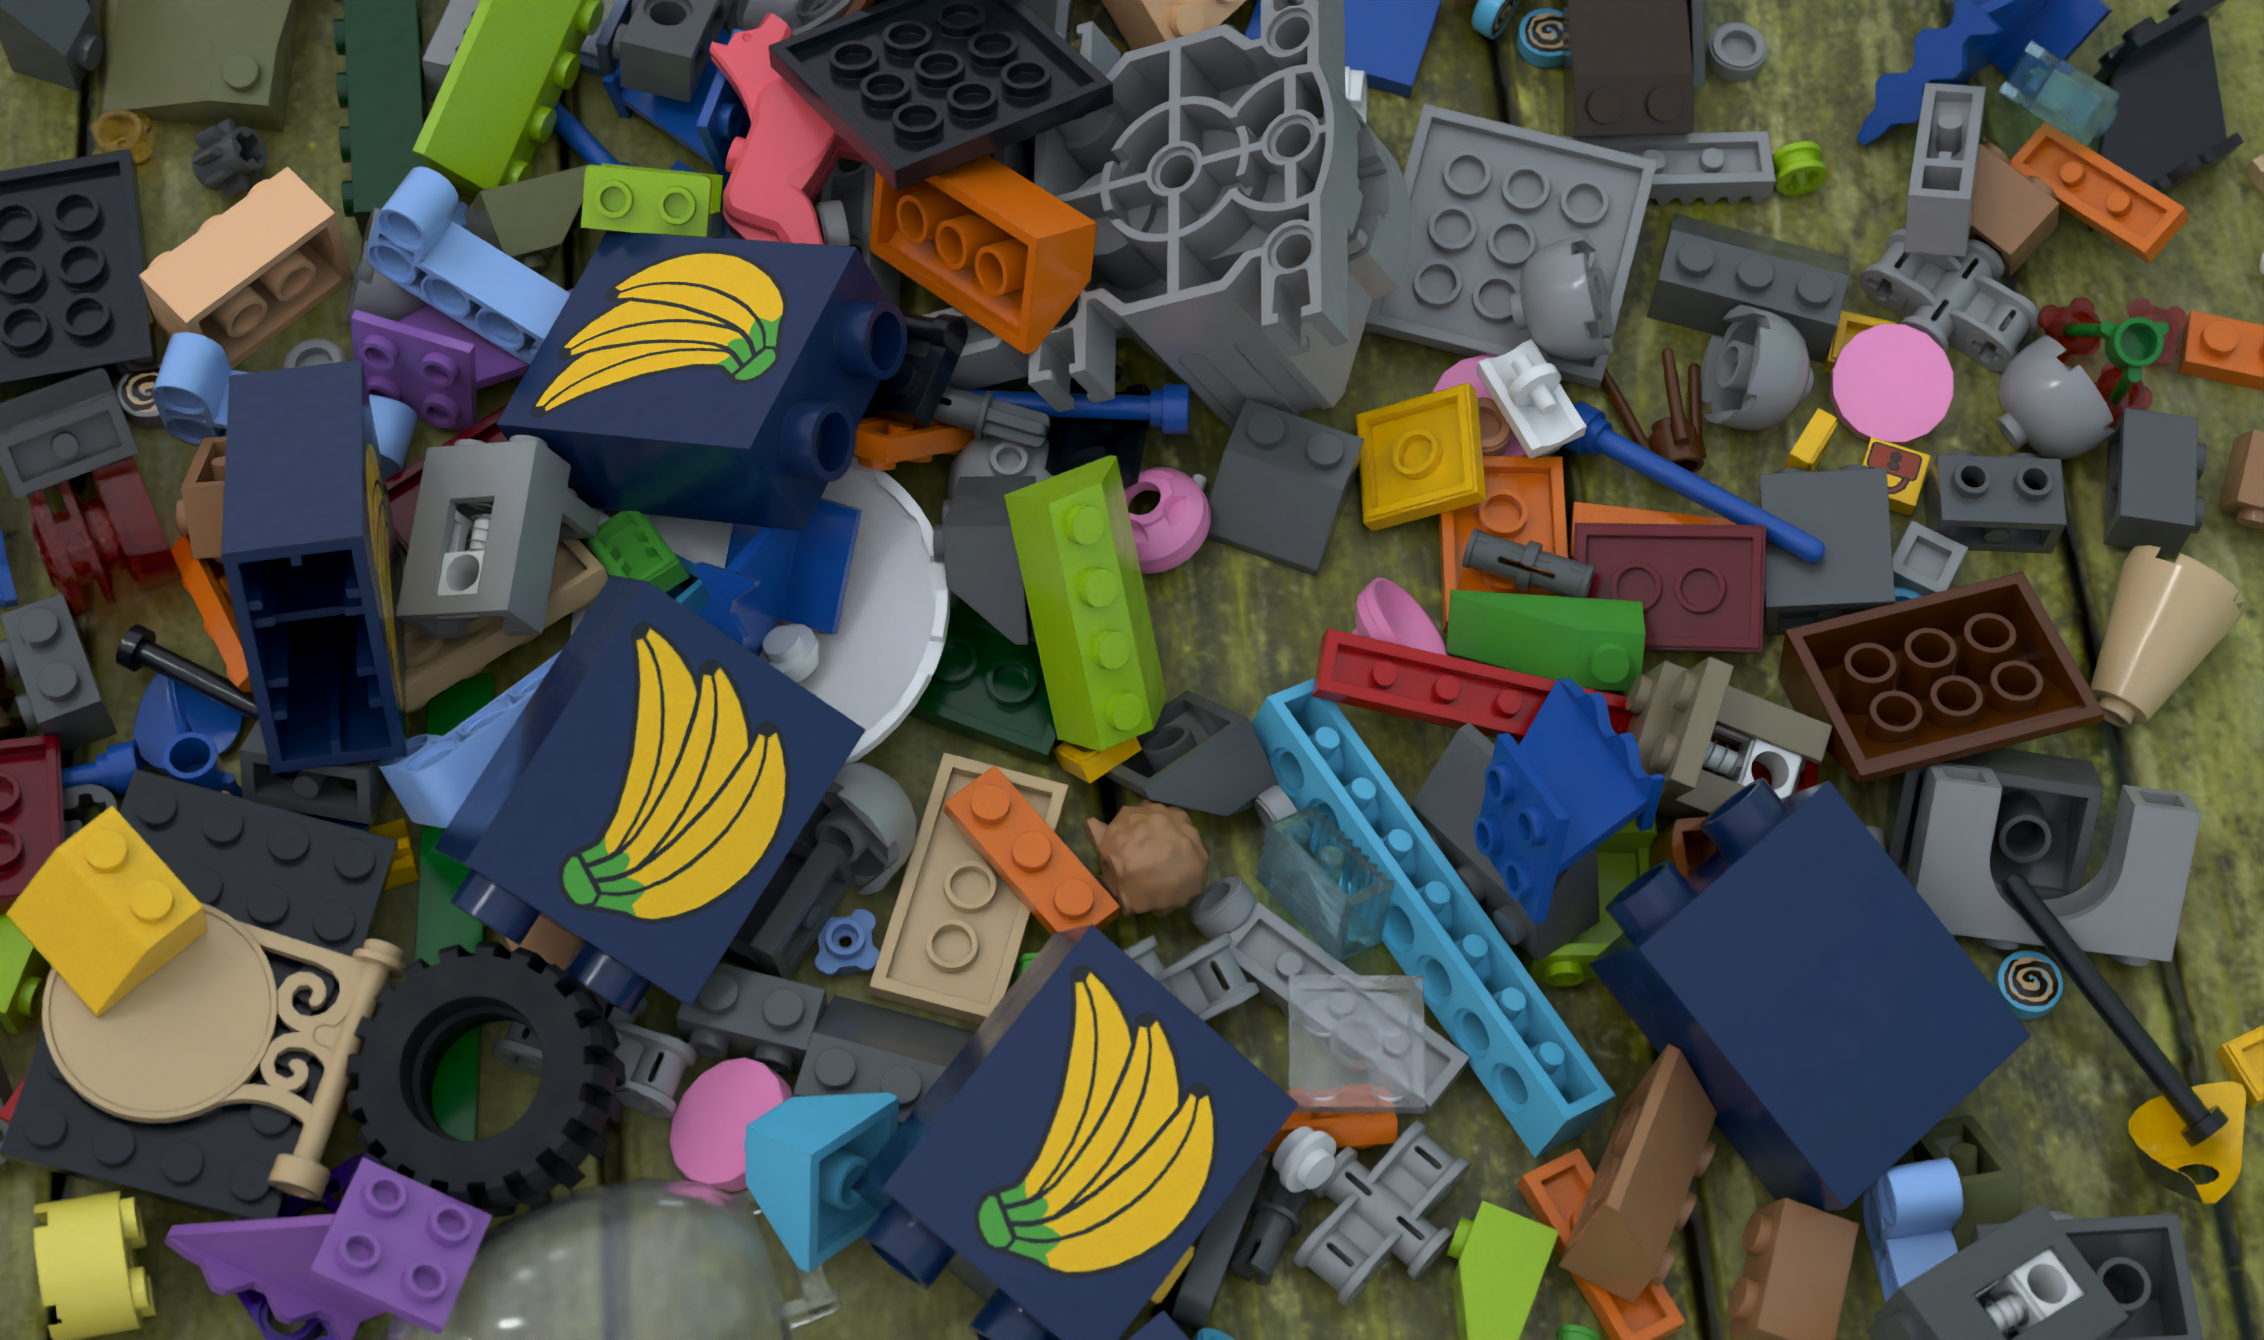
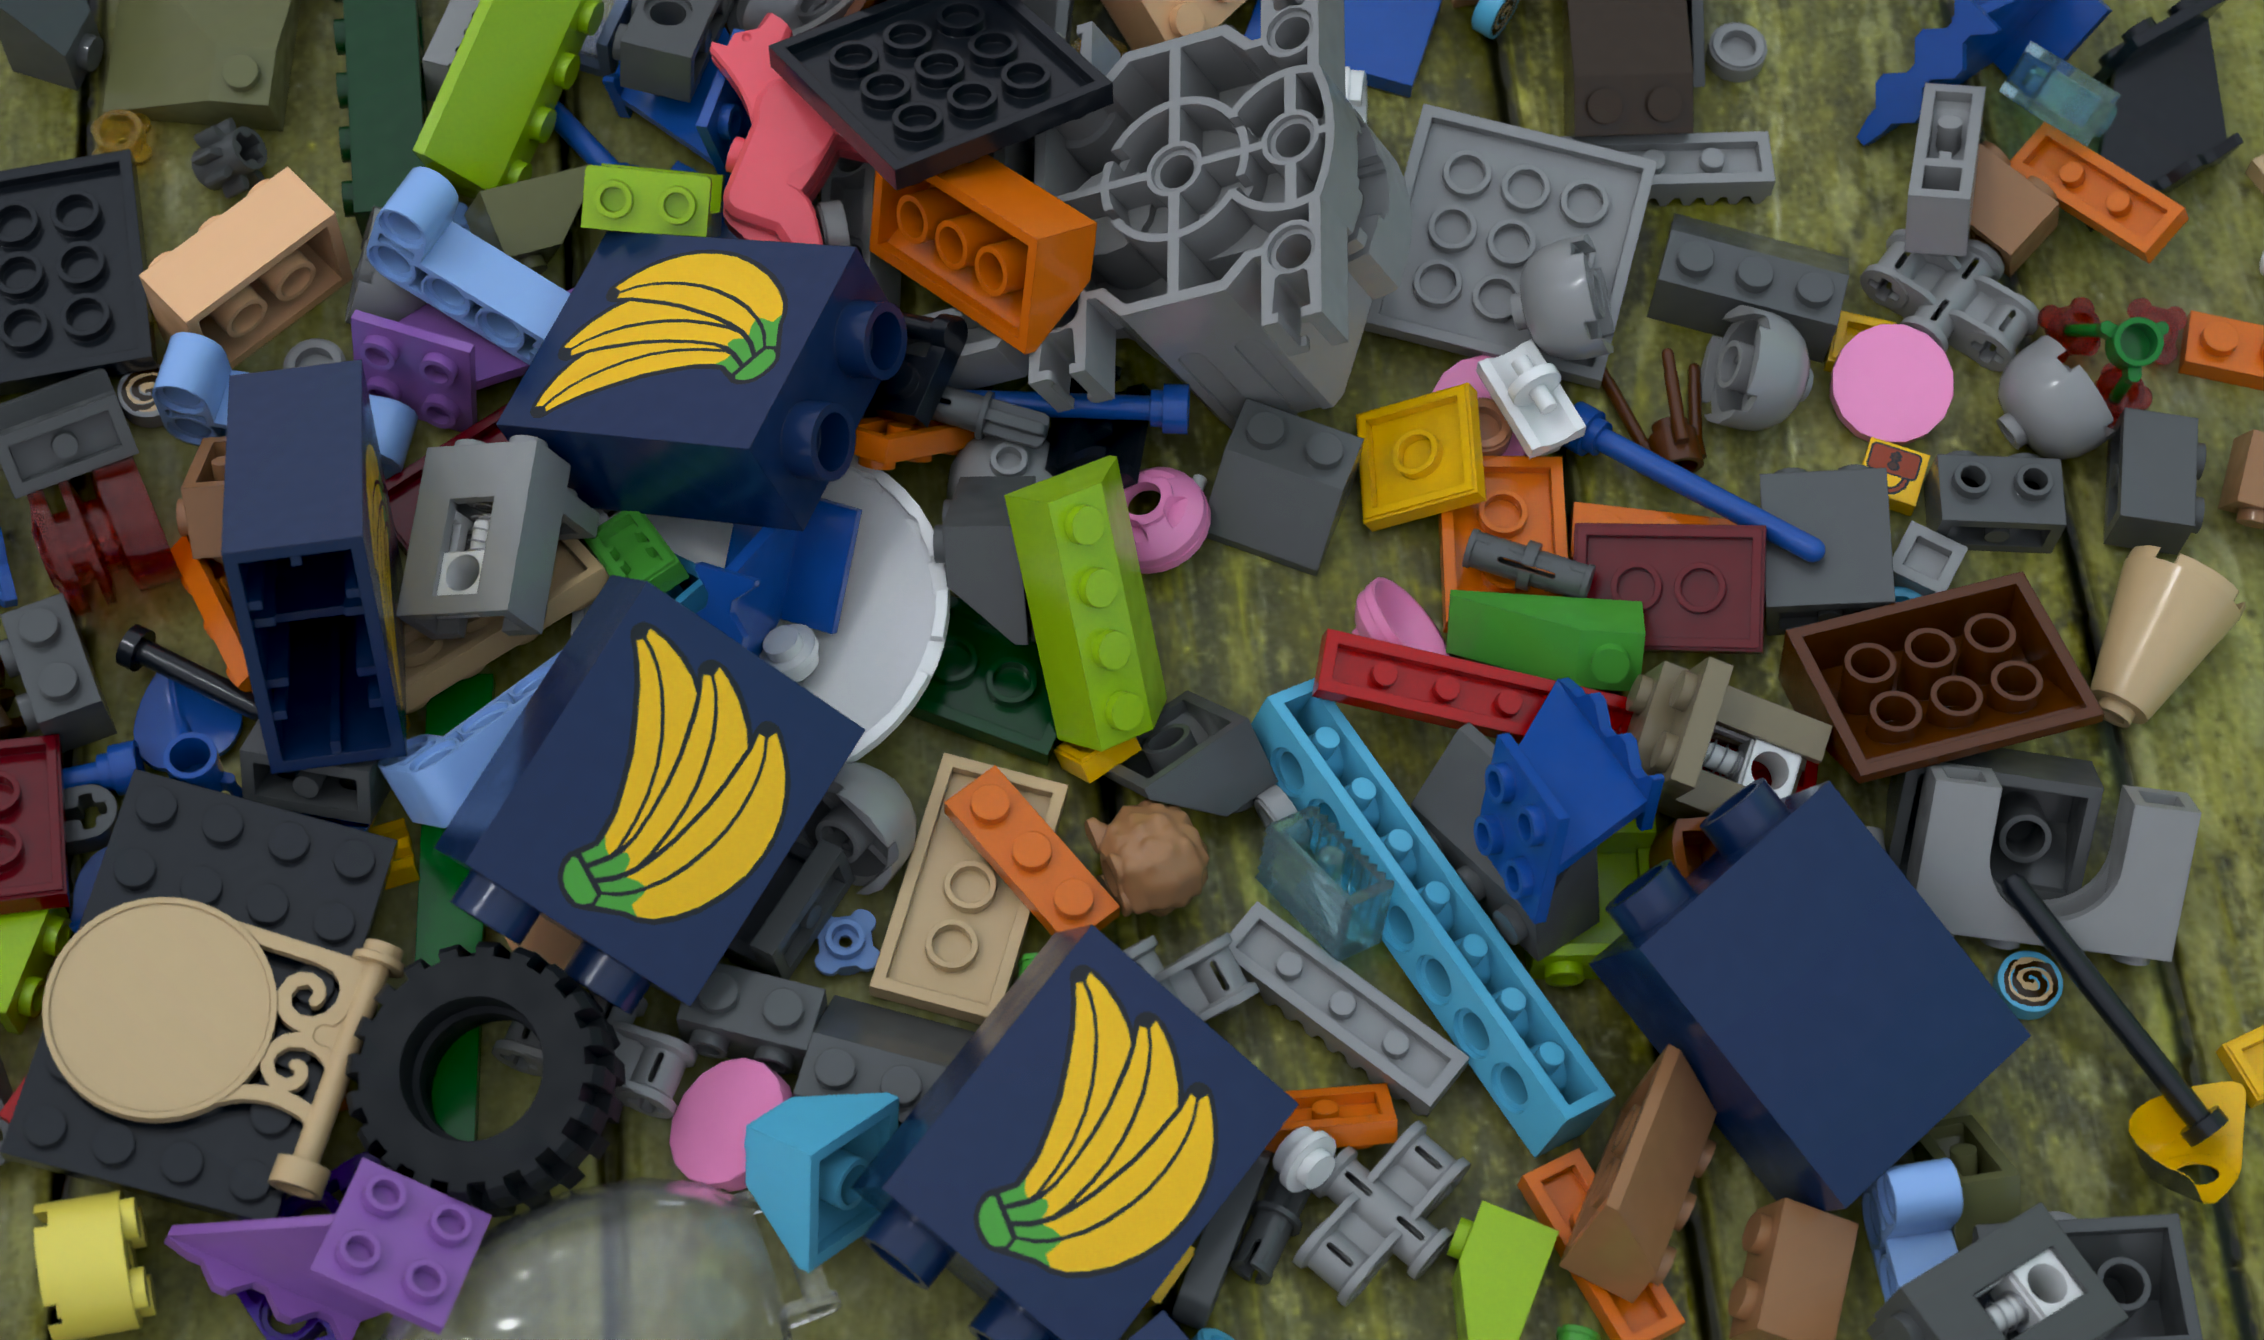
(107, 912): yellow slope -> none
(1222, 907): light grey tile -> none
(1357, 1043): clear plate -> none
(1541, 38): tile -> none
(1799, 168): lime bush -> none
(1813, 442): yellow tile -> none

